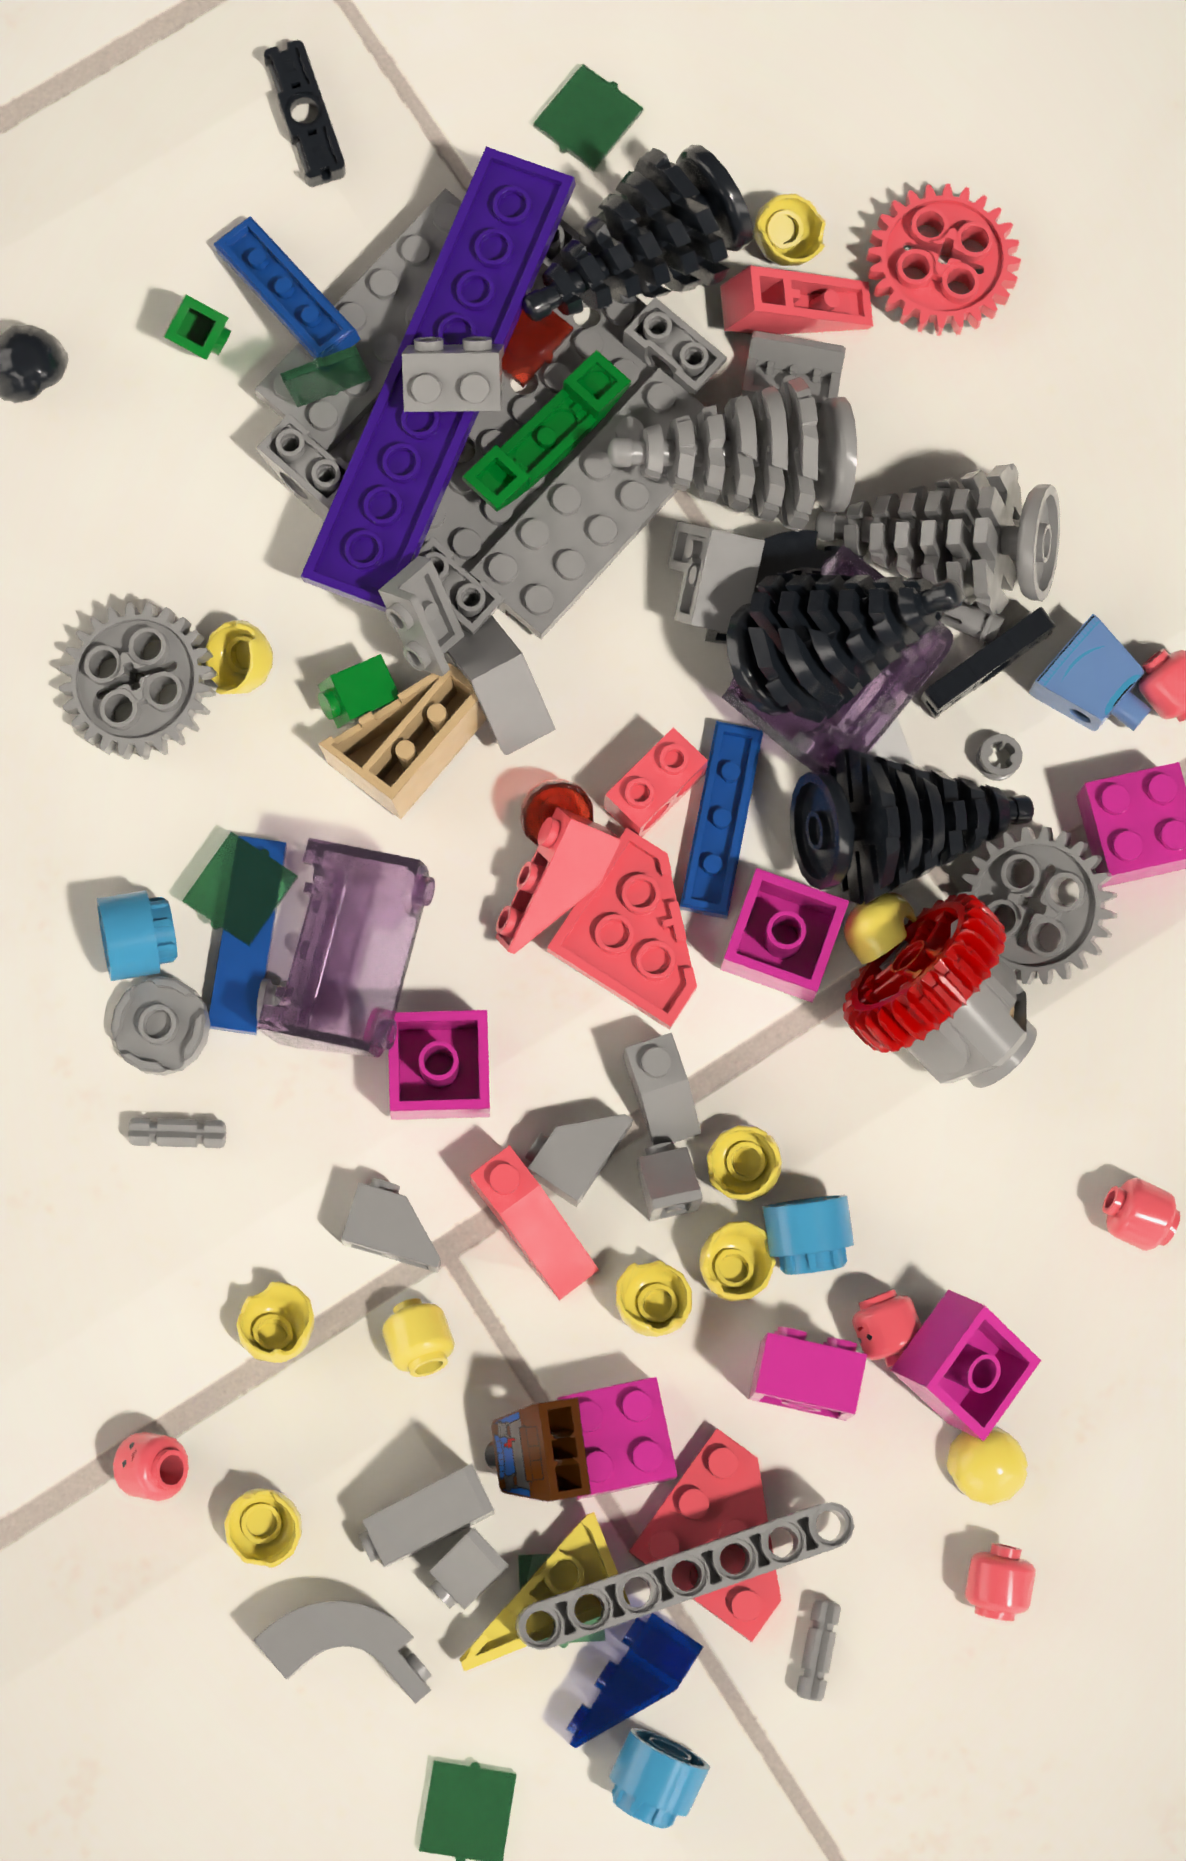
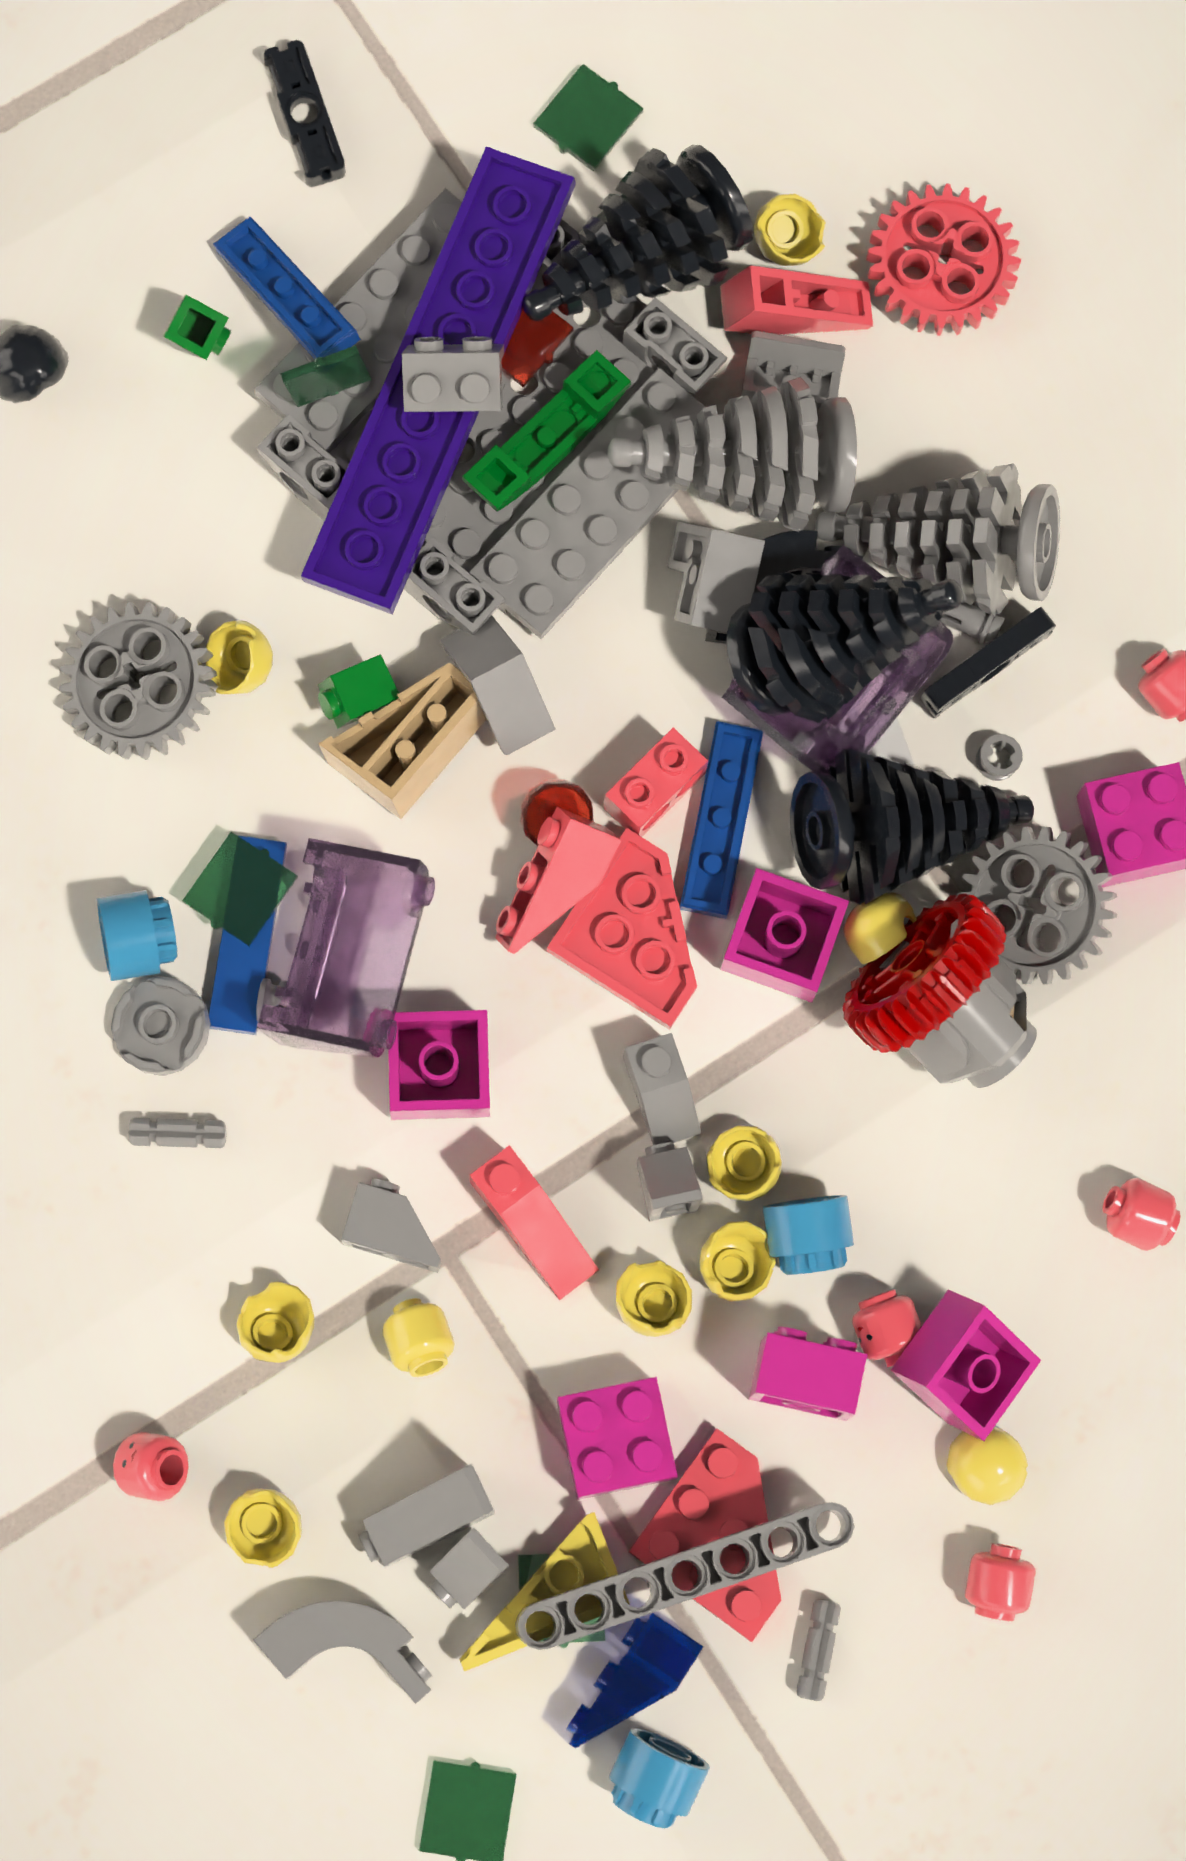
(422, 615): light grey bracket -> none
(540, 1451): reddish brown torso -> none
(576, 1155): light grey slope -> none
(1093, 679): medium blue torso -> none

